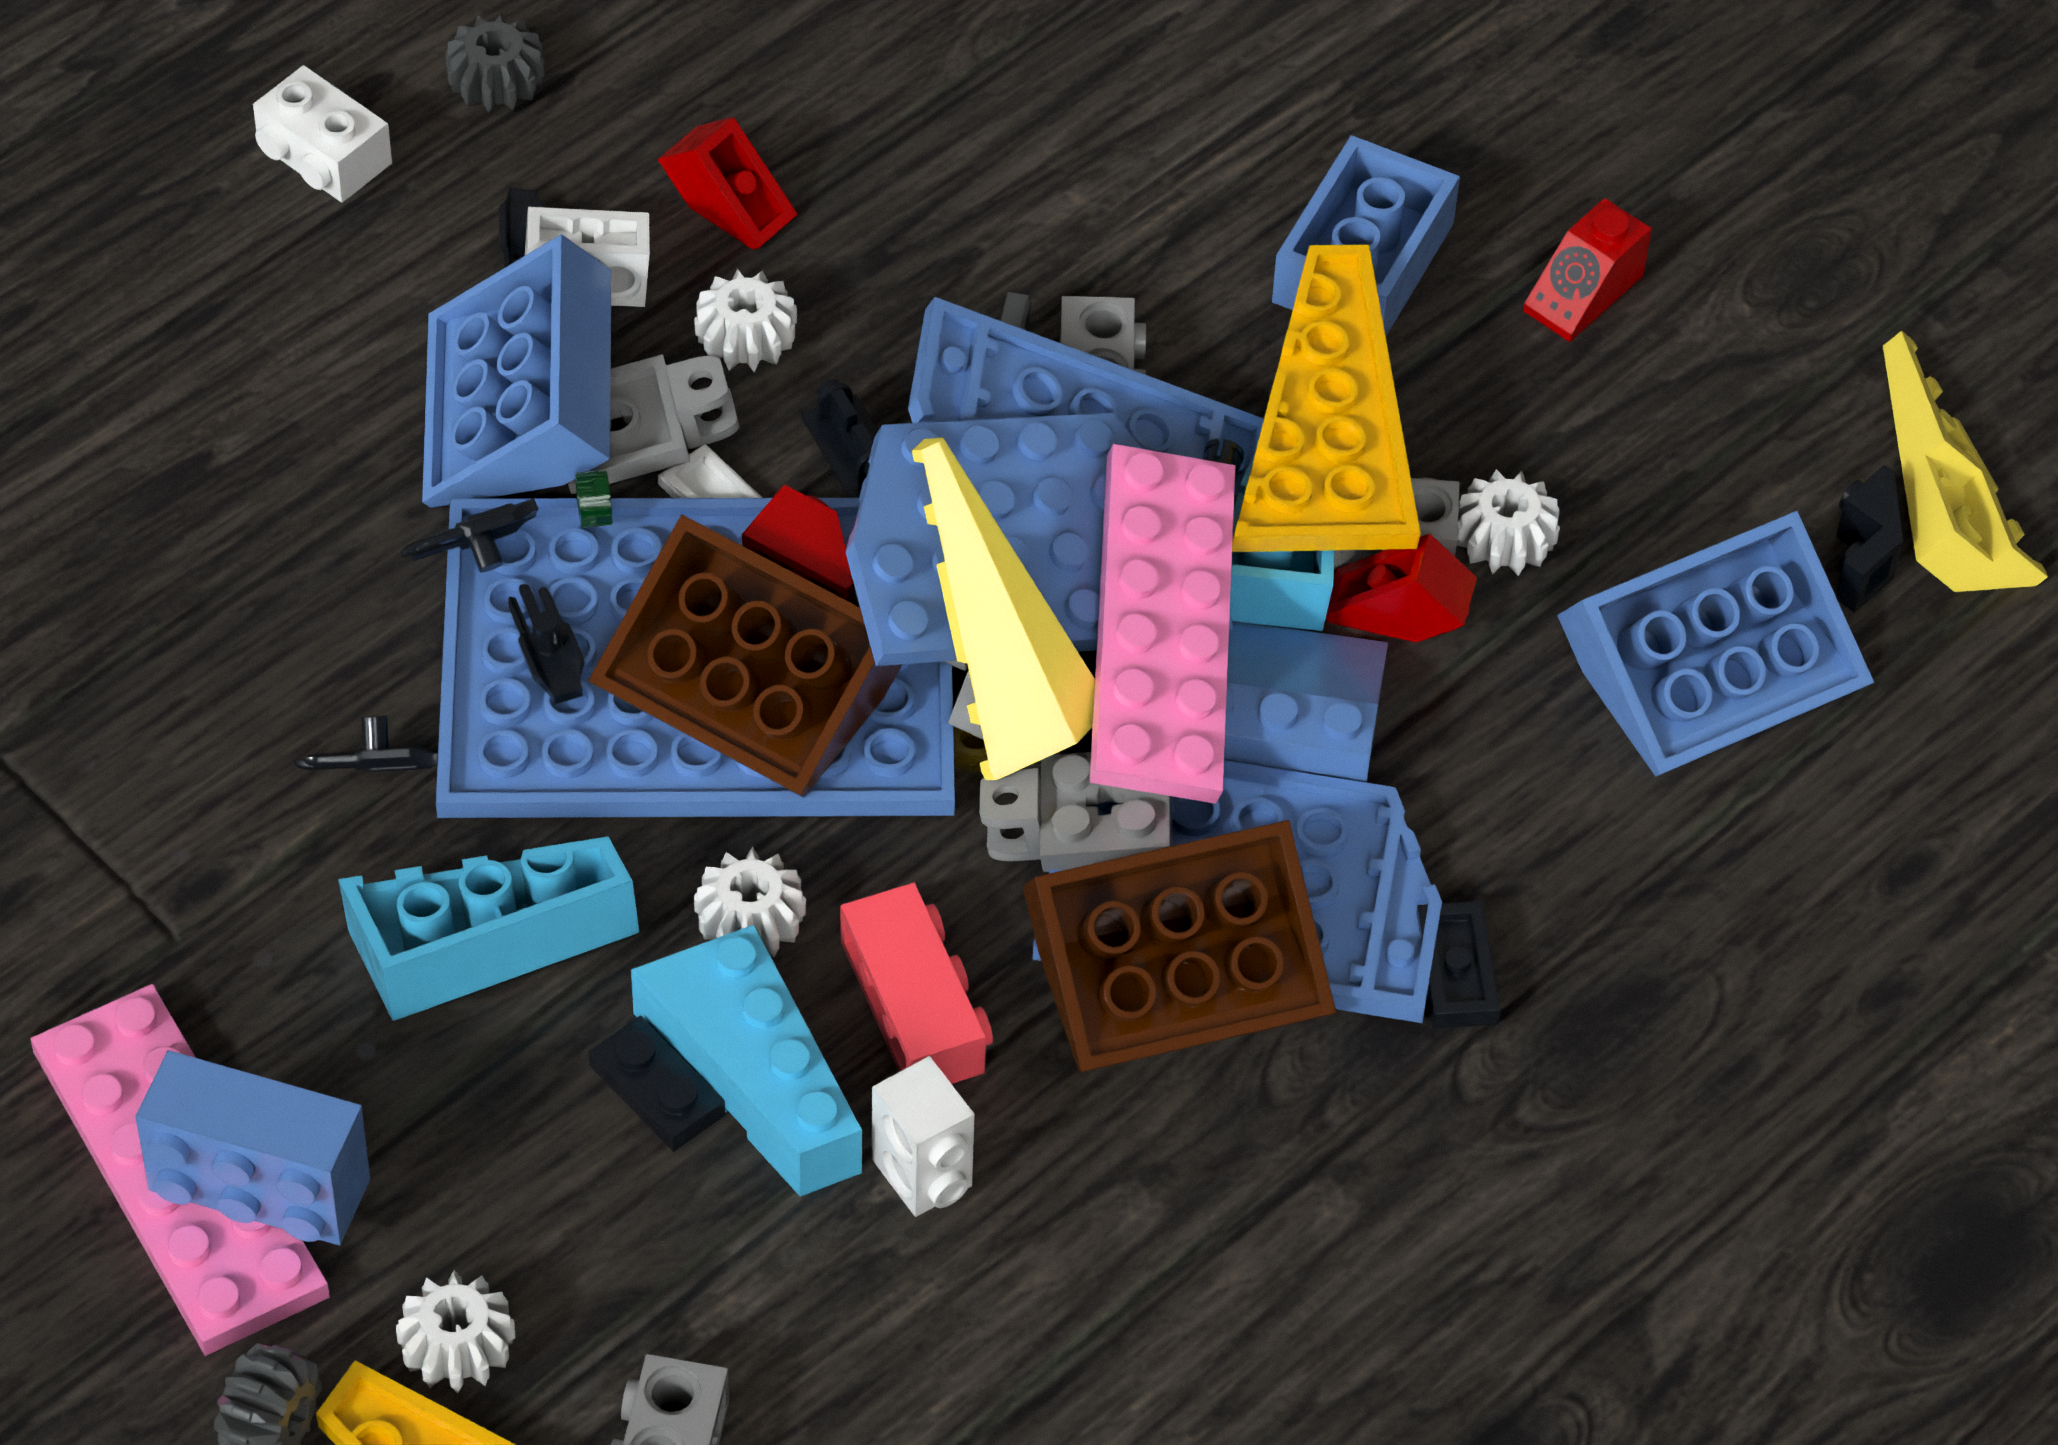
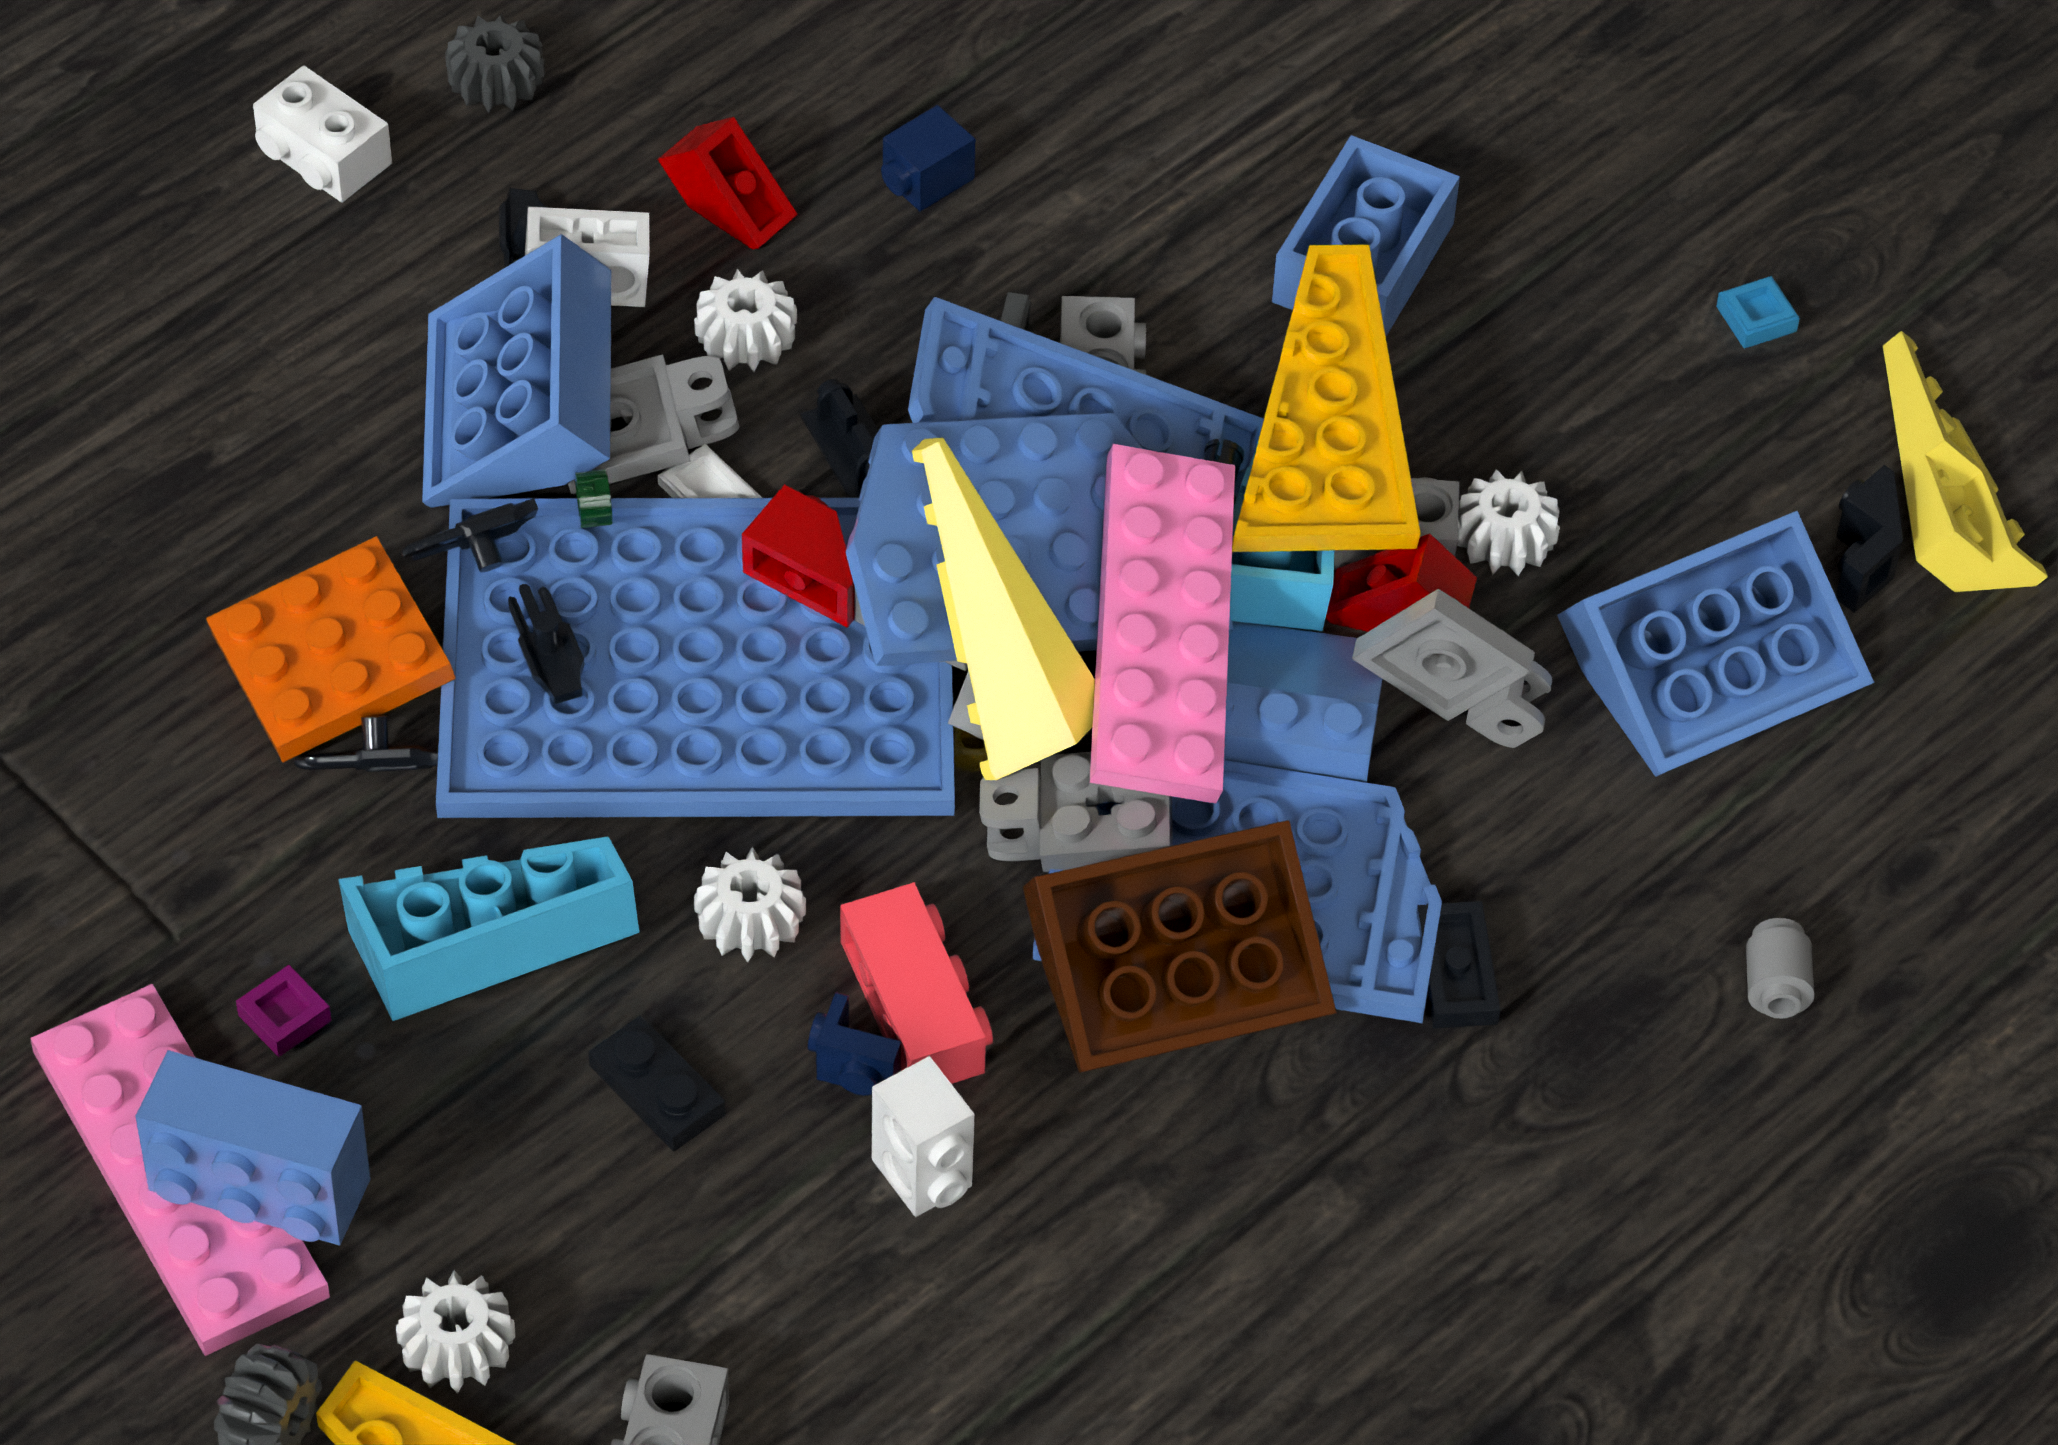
(283, 1010): none -> magenta plate
(330, 648): none -> orange plate
(745, 658): reddish brown slope -> none
(747, 1039): medium azure wedge -> none
(849, 1055): none -> dark blue bracket
(928, 158): none -> dark blue brick
(1474, 667): none -> light grey plate
(1590, 270): red slope -> none
(1757, 312): none -> dark azure tile
(1779, 968): none -> light grey brick

